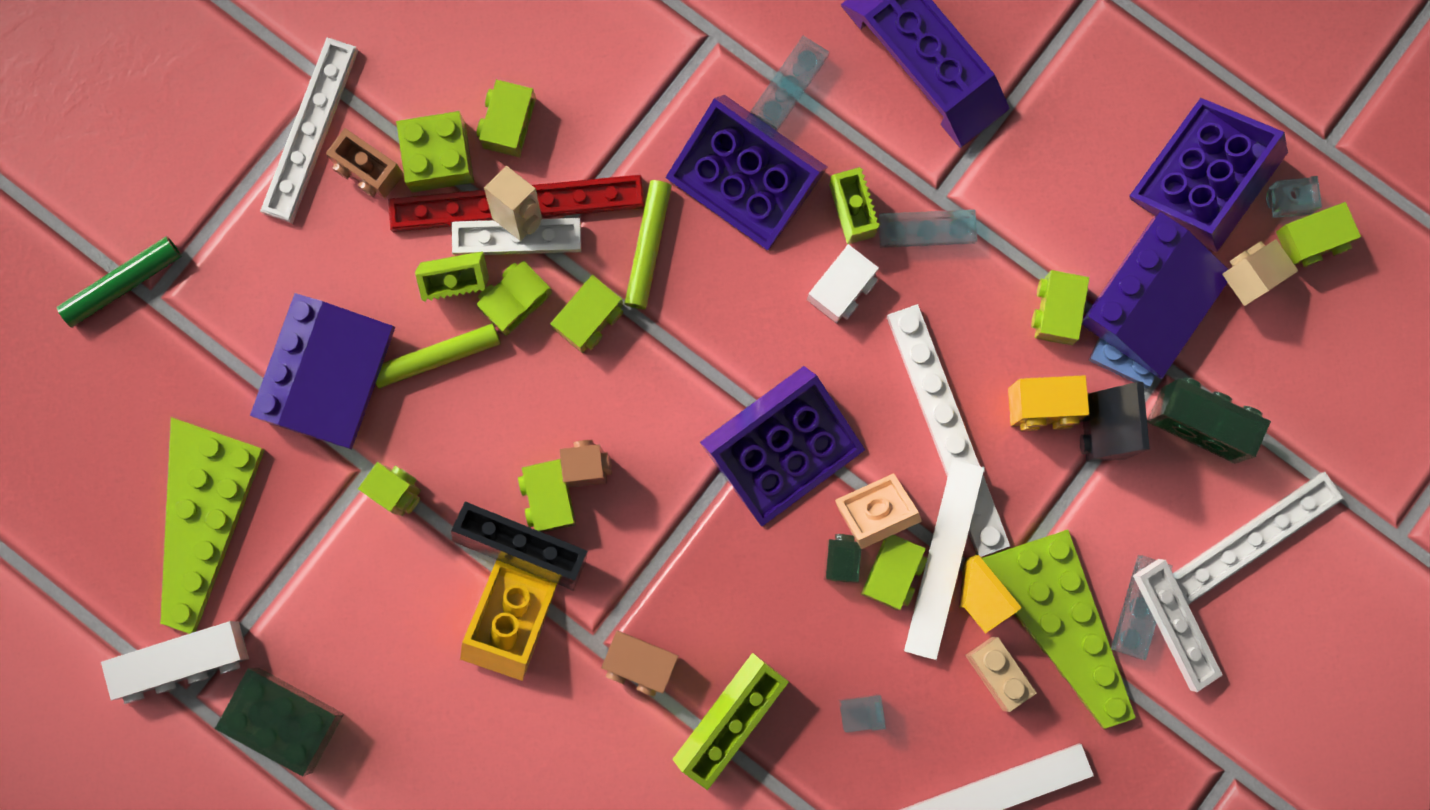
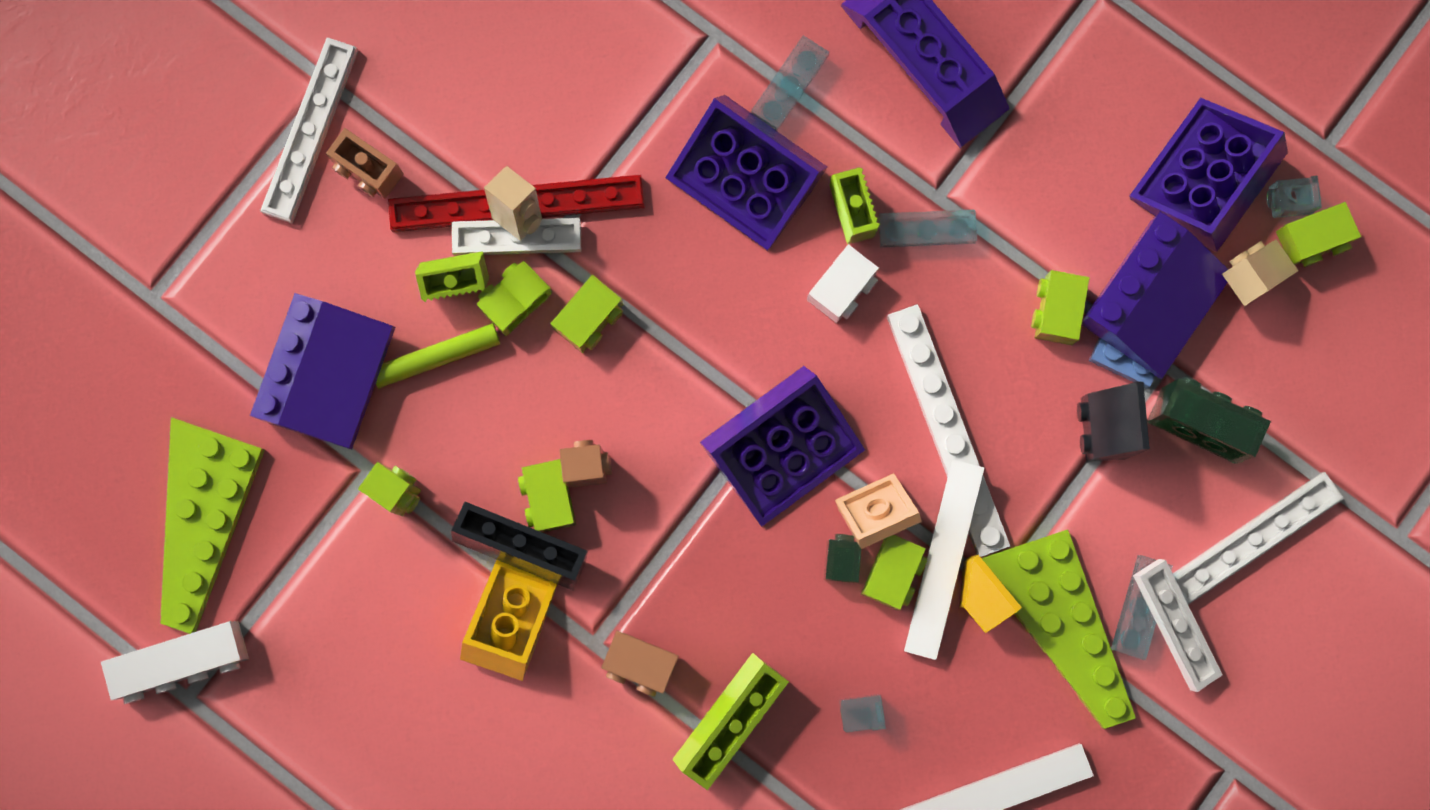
(118, 281): green piece -> none
(279, 721): clear green brick -> none
(435, 151): lime brick -> none
(506, 118): lime brick -> none
(648, 244): lime piece -> none
(1000, 674): tan brick -> none
(1048, 401): yellow brick -> none

